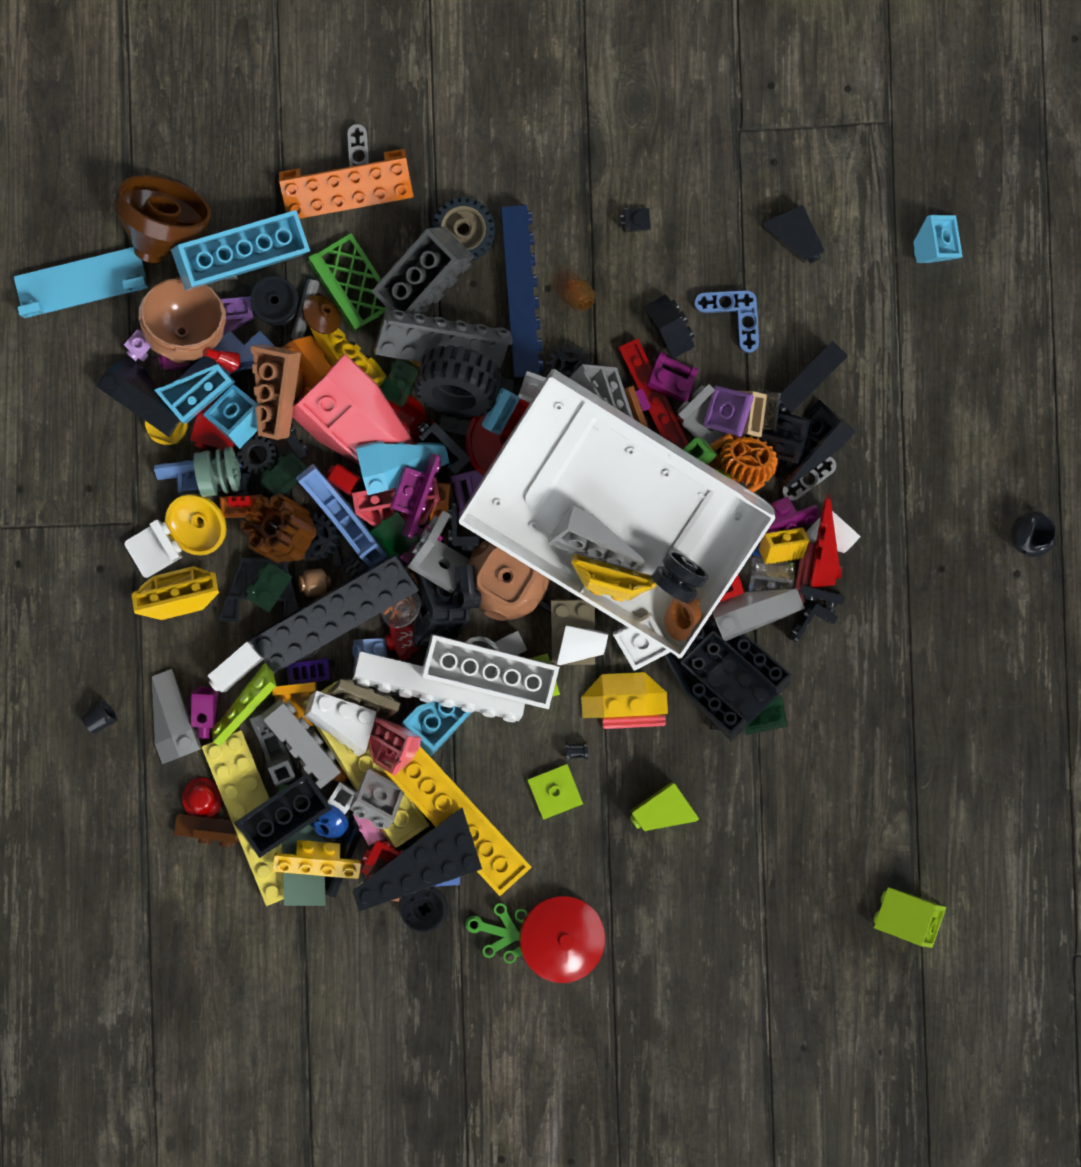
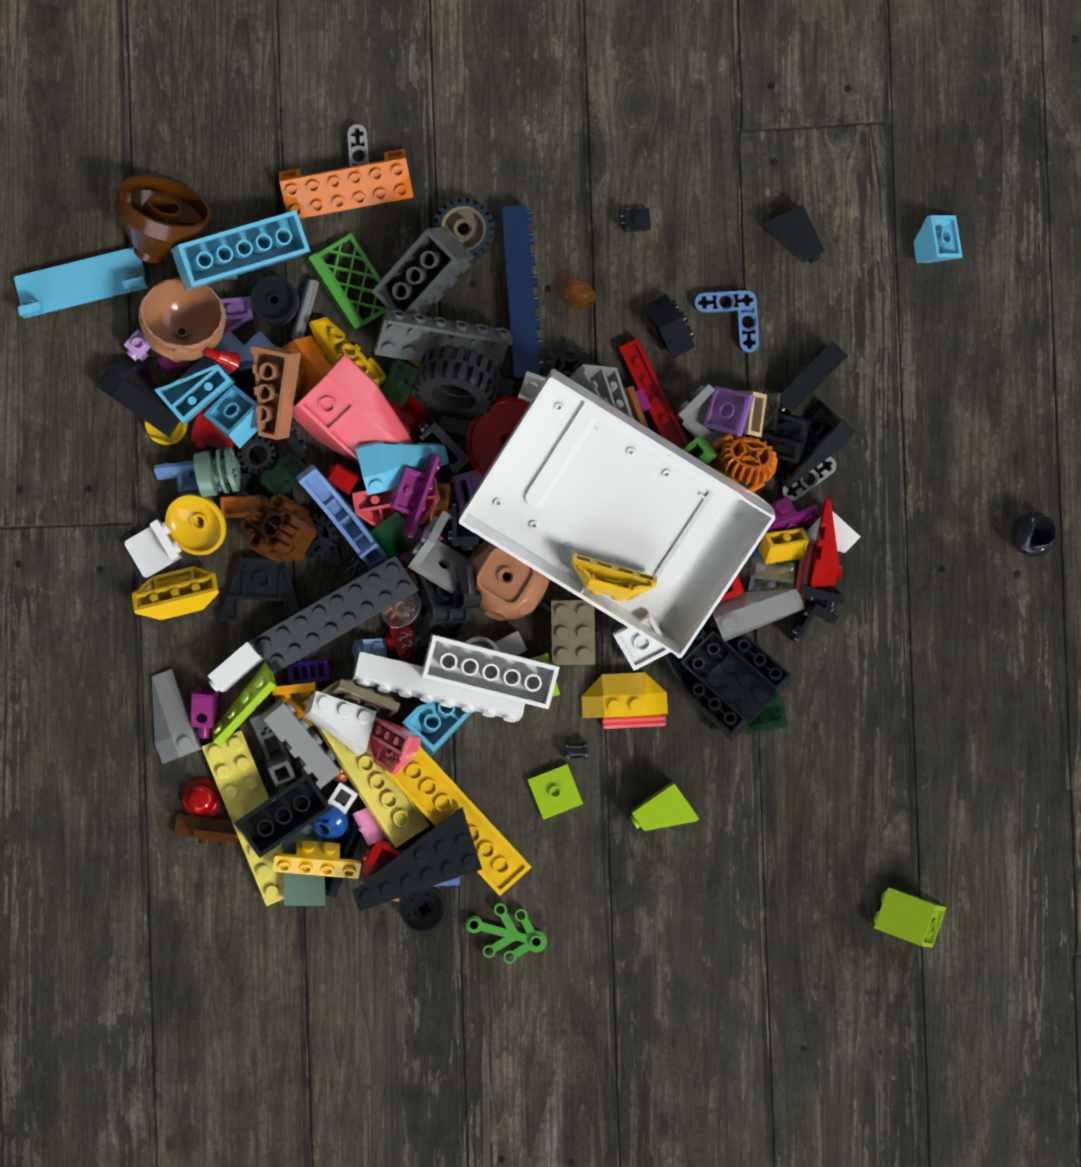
(99, 717): black piece -> none
(240, 502): red tile -> none
(268, 586): clear green bracket -> none
(314, 582): medium nougat head -> none
(321, 314): reddish brown dish -> none
(377, 800): light grey plate -> none
(501, 412): medium azure bracket -> none
(562, 939): red dish -> none
(581, 644): white slope -> none
(587, 534): light grey wedge -> none
(669, 382): magenta plate -> none
(679, 576): black wheel -> none
(682, 618): dark orange piece -> none

